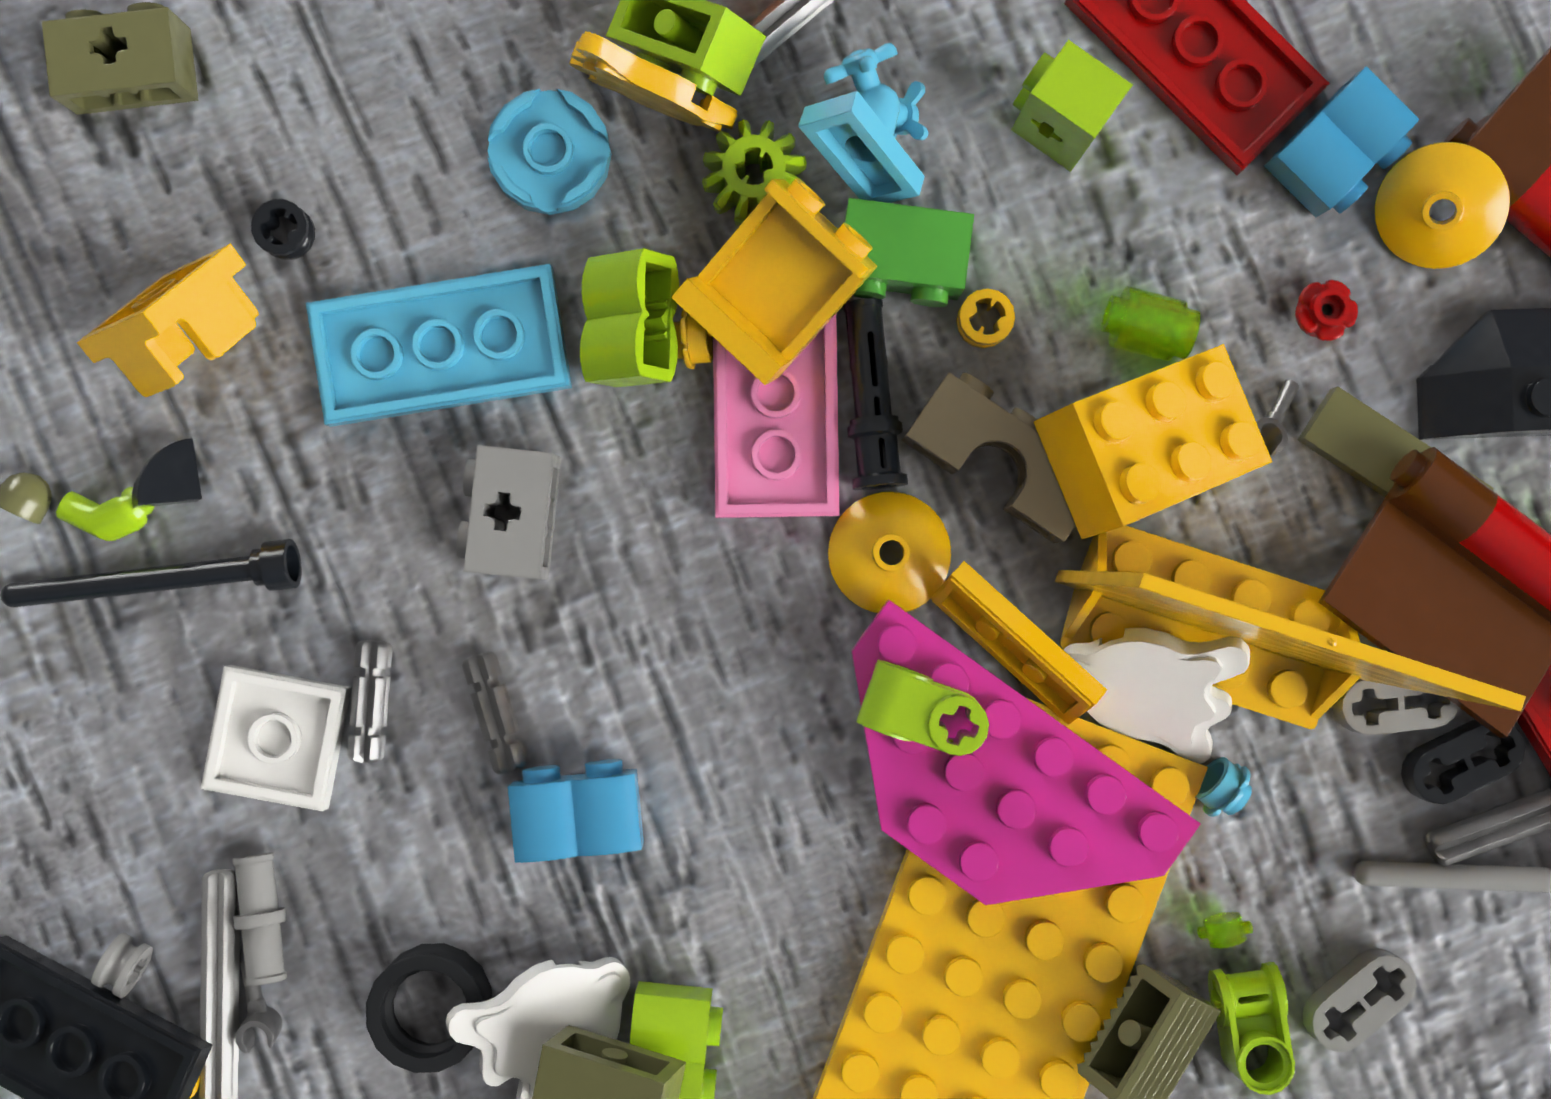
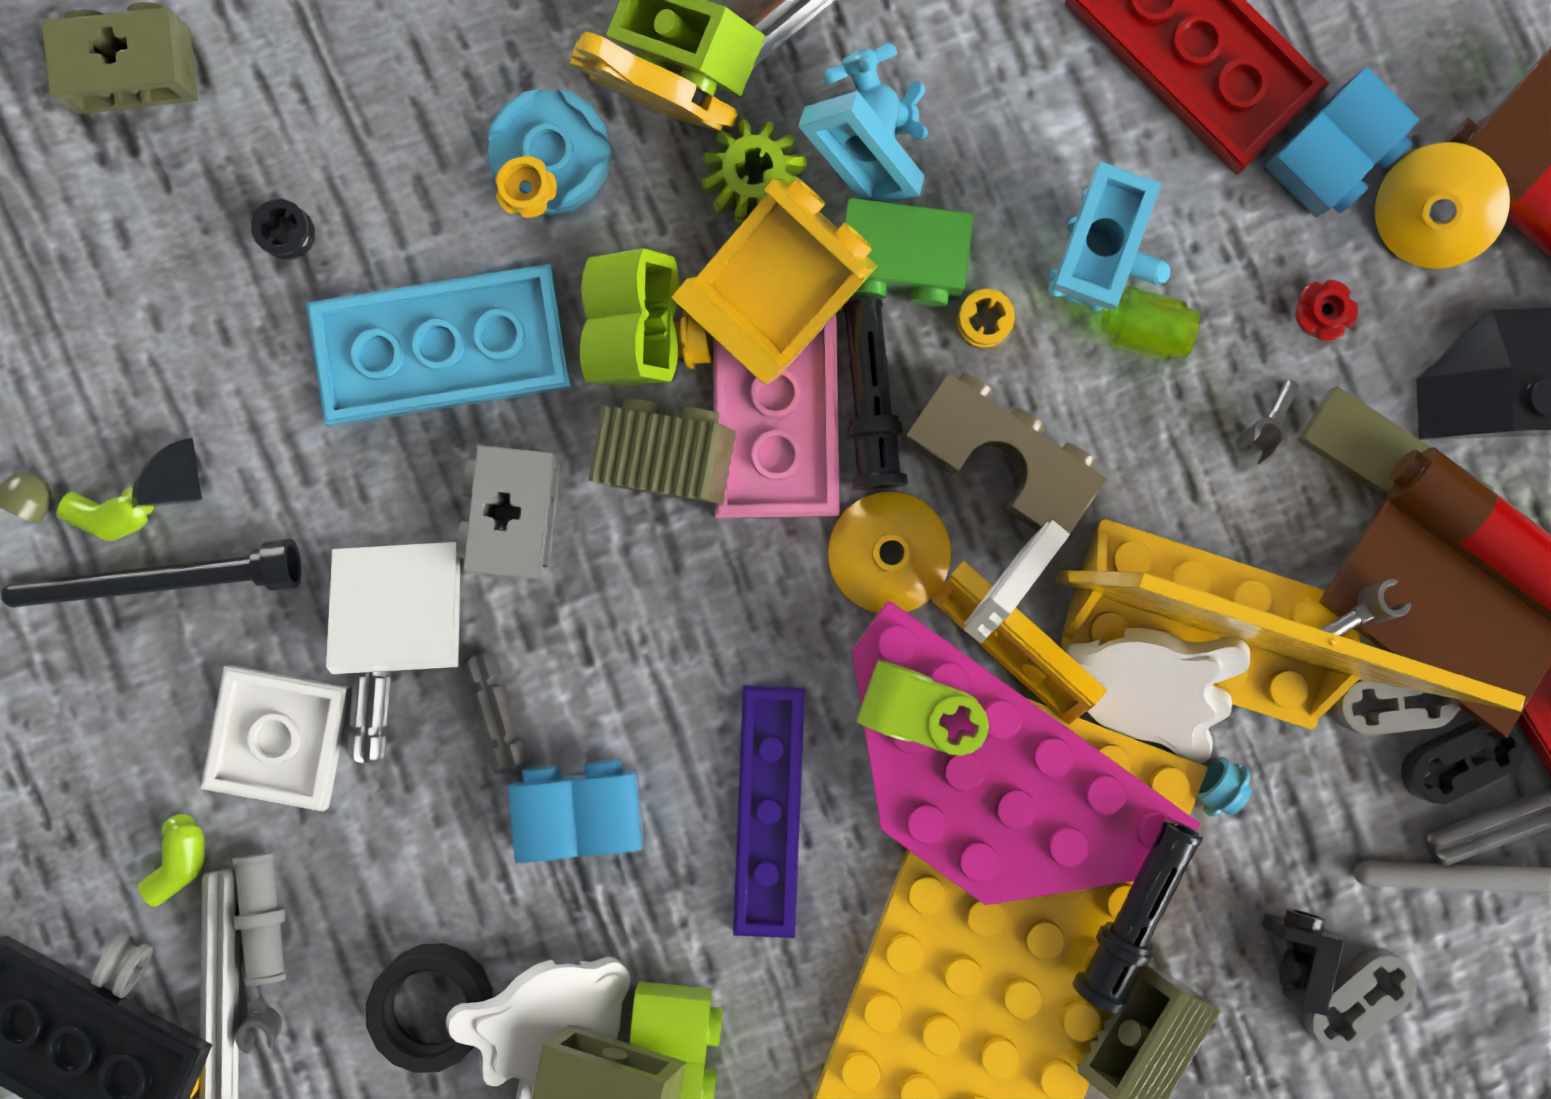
(145, 331): yellow panel -> none
(181, 860): none -> lime arm
(394, 608): none -> white tile
(517, 172): none -> yellow plate
(662, 452): none -> olive brick
(769, 811): none -> dark purple tile
(1015, 581): none -> white tile
(1067, 103): lime brick -> none
(1107, 240): none -> medium azure piece
(1126, 941): none -> black pin
(1152, 442): yellow piece -> none
(1225, 930): clear neon green piece -> none
(1250, 1016): lime piece -> none
(1313, 962): none -> black bracket
(1370, 608): none -> flat silver hand

